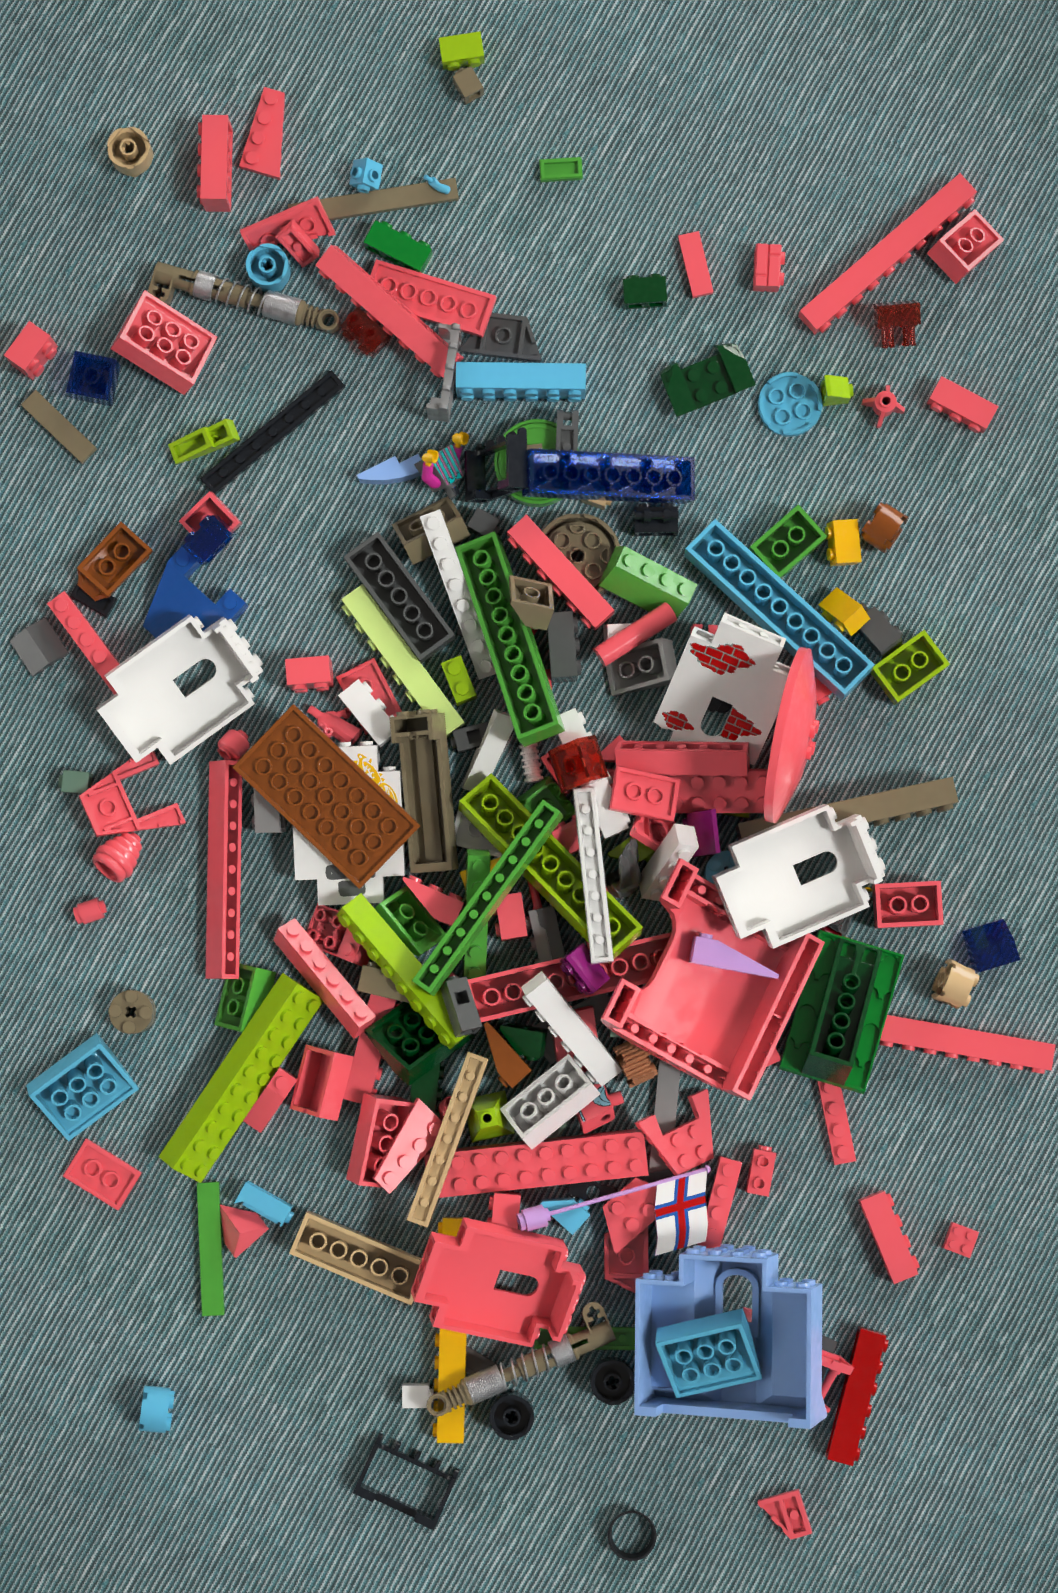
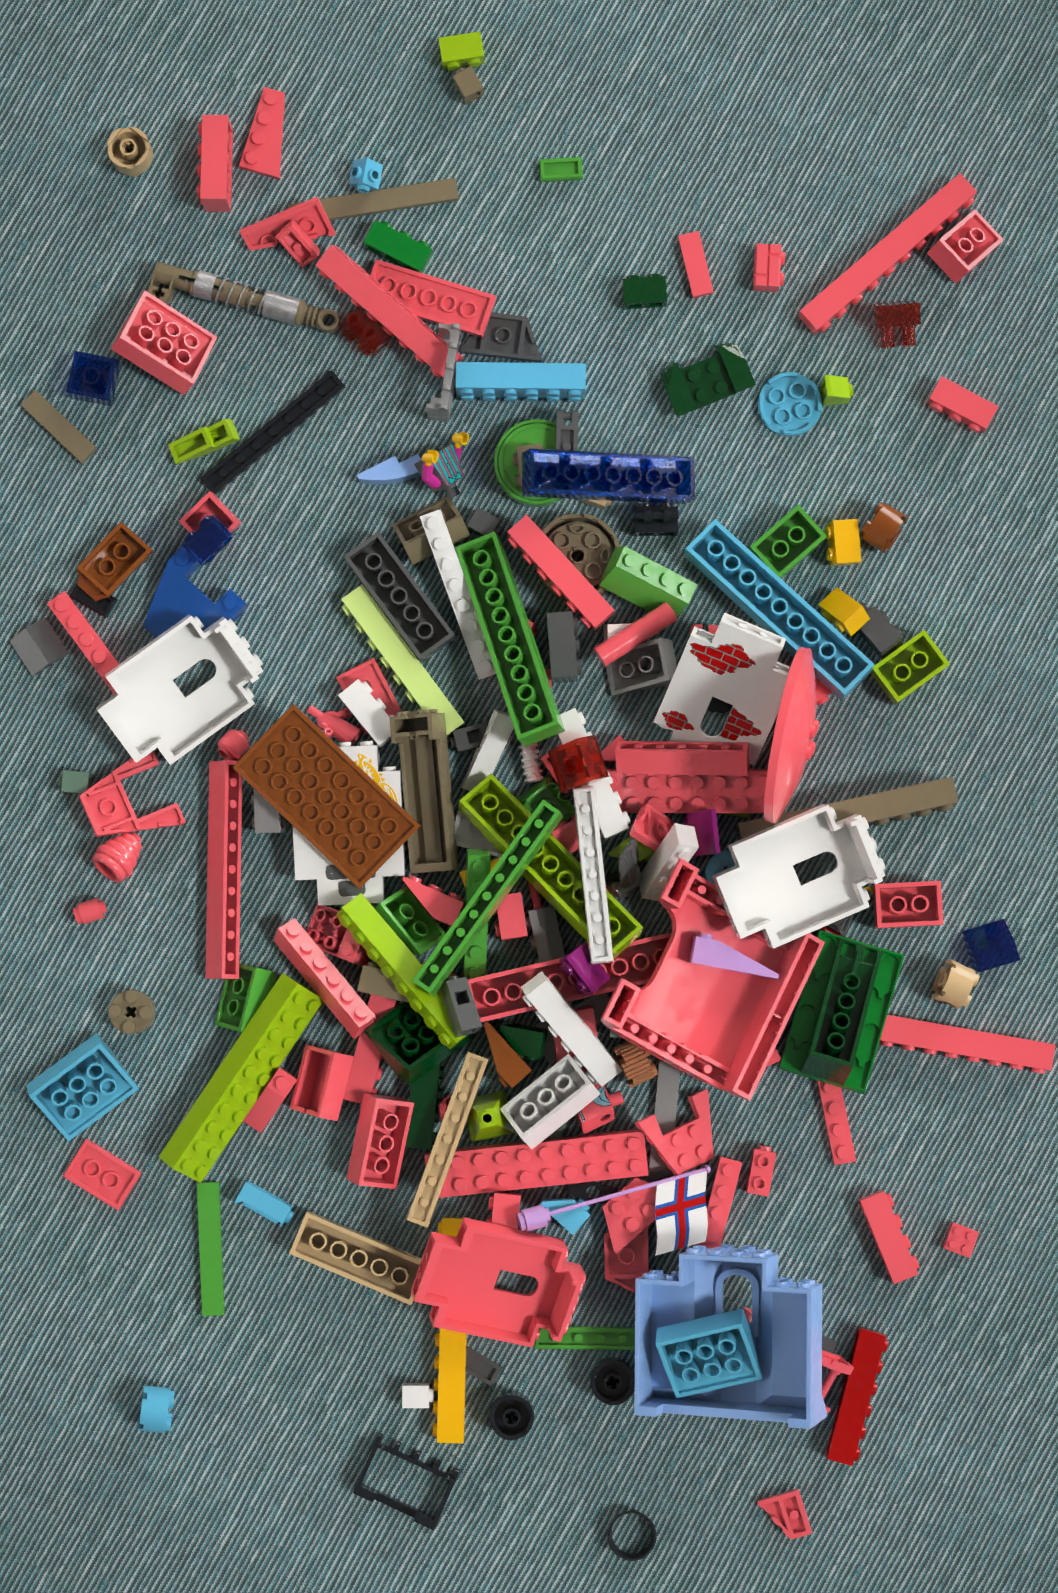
(31, 351): coral brick -> none
(240, 1228): coral slope -> none
(260, 259): medium azure brick -> none
(309, 674): coral brick -> none
(408, 1146): wing -> none
(433, 182): medium azure piece -> none
(459, 680): lime brick -> none
(492, 1381): piece -> none
(516, 468): black hinge -> none
(532, 601): dark tan slope -> none
(644, 794): coral tile -> none
(881, 409): coral brick -> none

